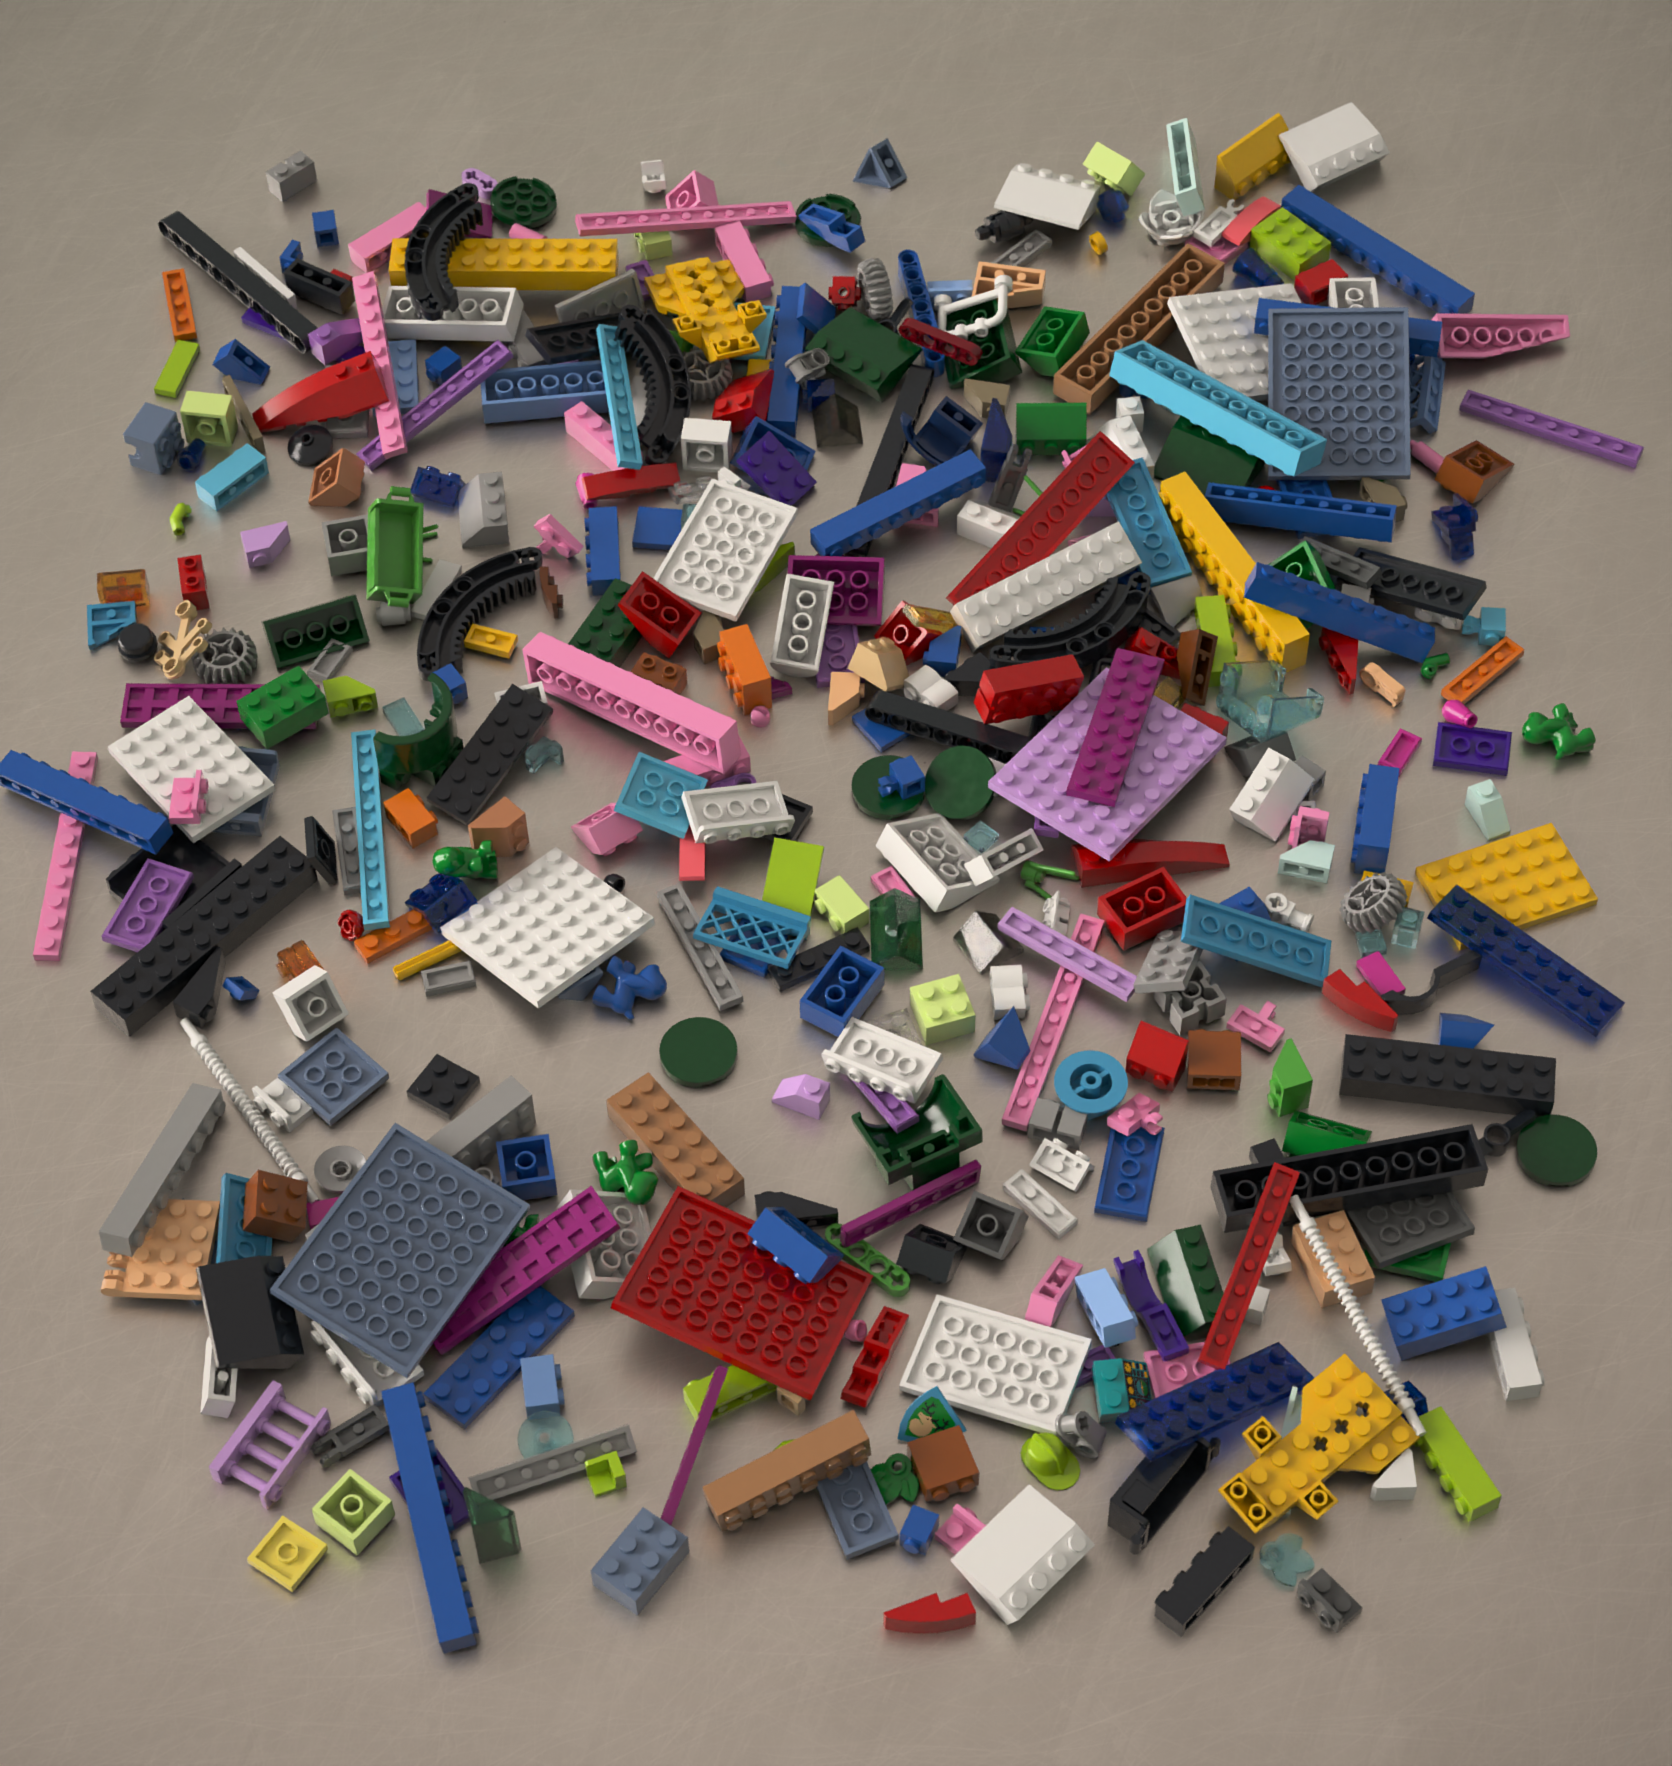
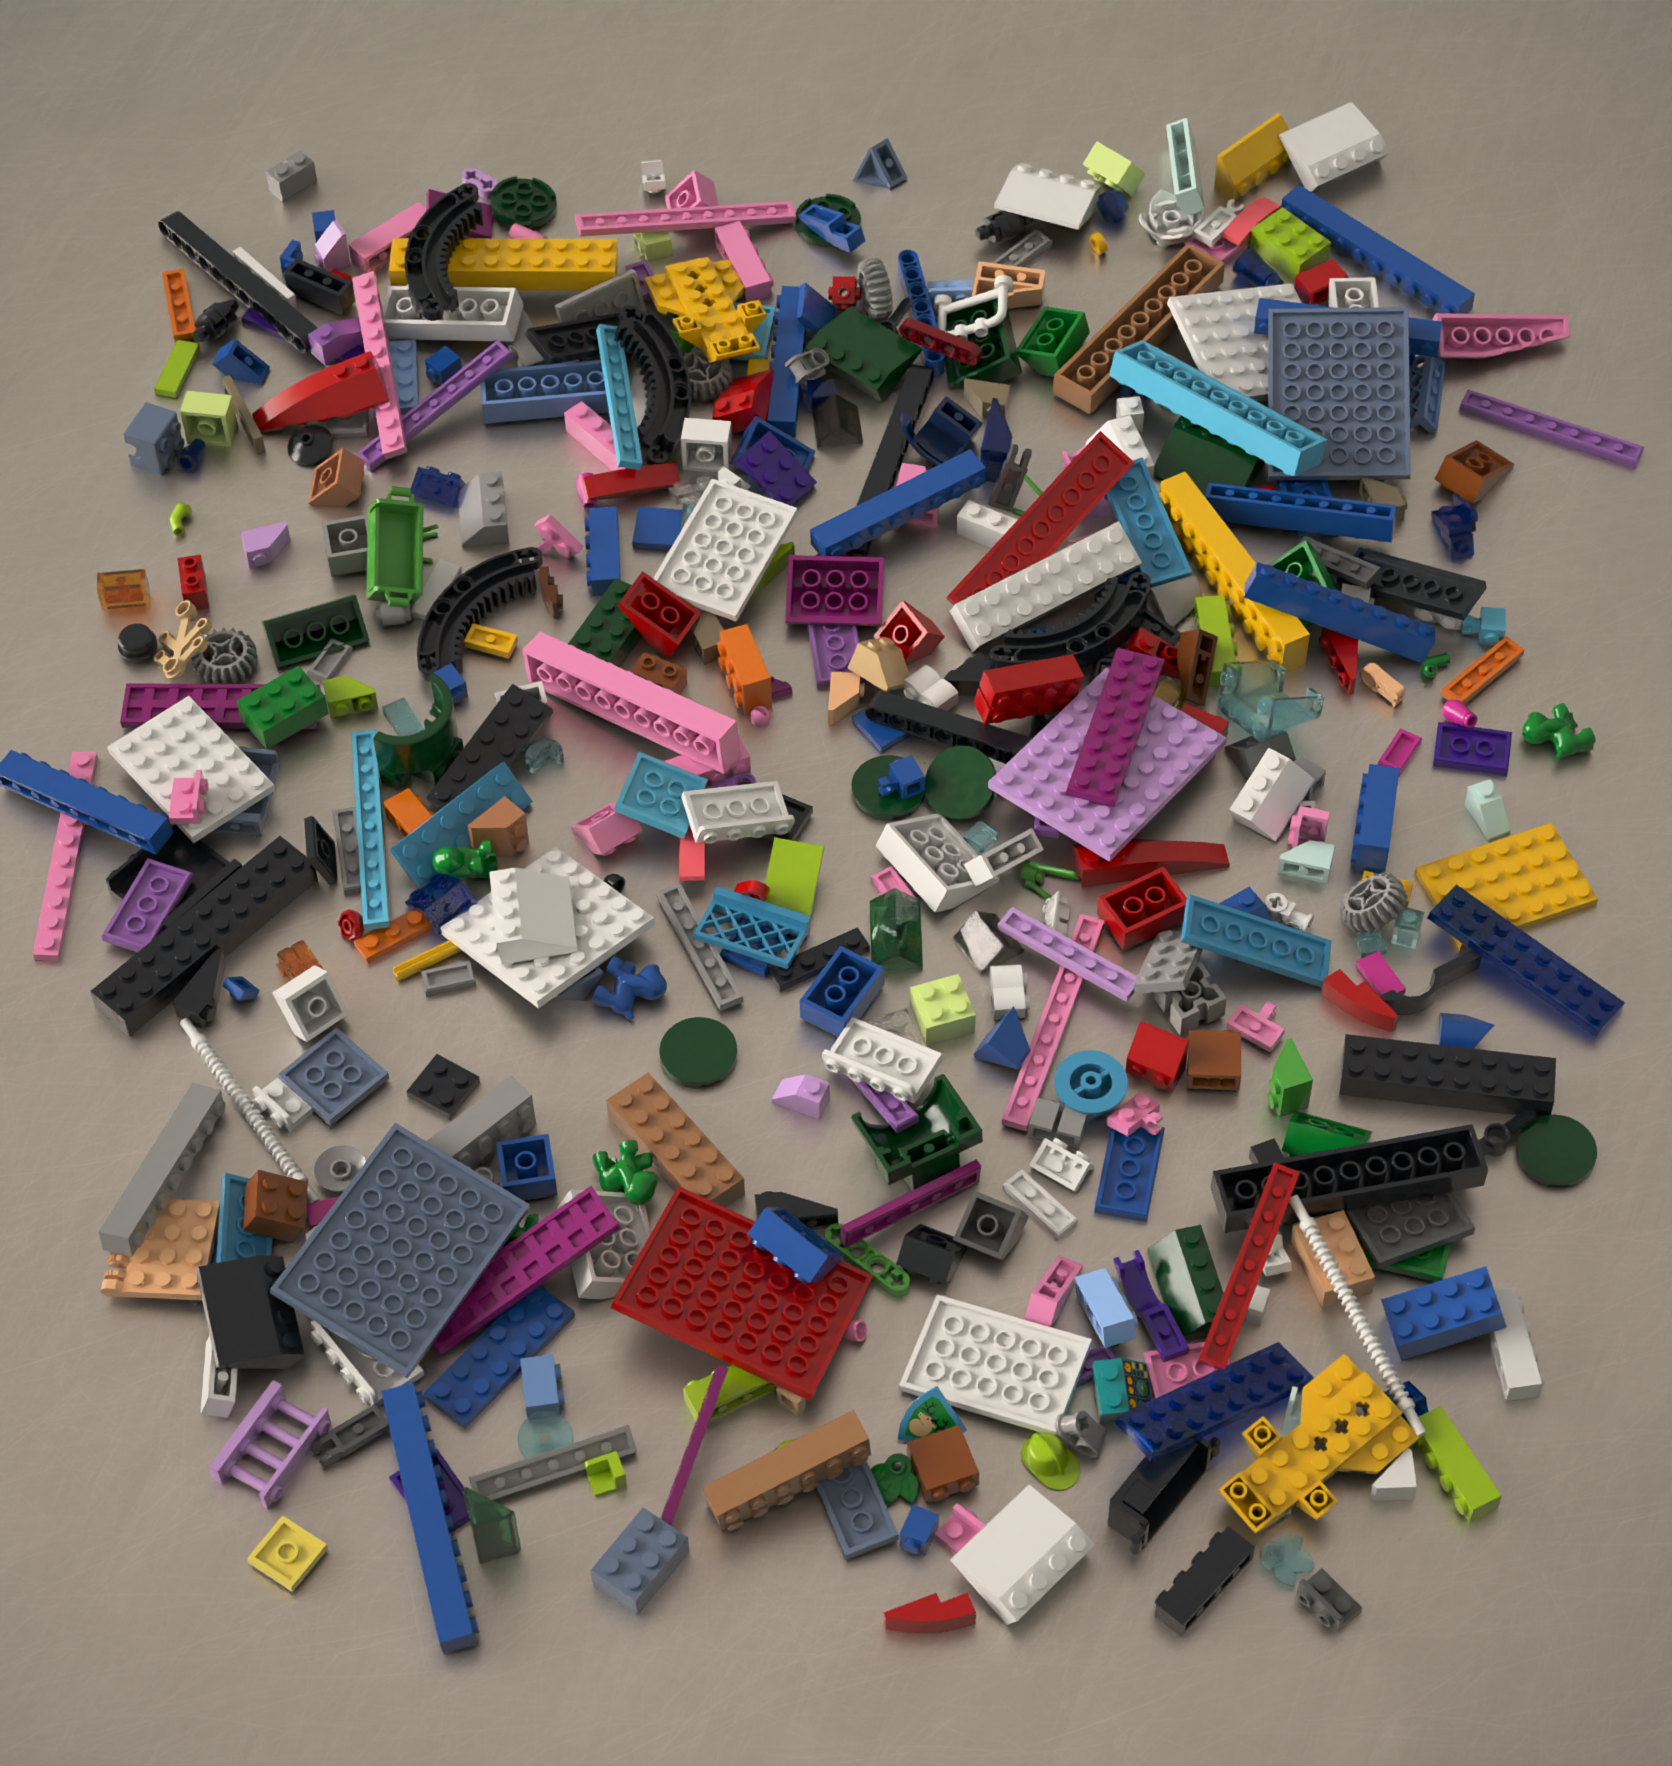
(108, 620): dark azure wing -> none
(215, 321): none -> black piece
(231, 477): medium azure brick -> none
(332, 249): none -> lavender slope
(353, 1512): yellowish green brick -> none
(451, 823): none -> dark azure plate
(532, 914): none -> white slope
(753, 889): none -> red beam
(801, 626): white brick -> none
(841, 905): yellowish green brick -> none
(874, 1357): red slope -> none
(929, 618): clear yellow tile -> none
(944, 651): blue slope -> none
(1051, 427): green slope -> none
(1426, 455): bright pink cylinder -> none

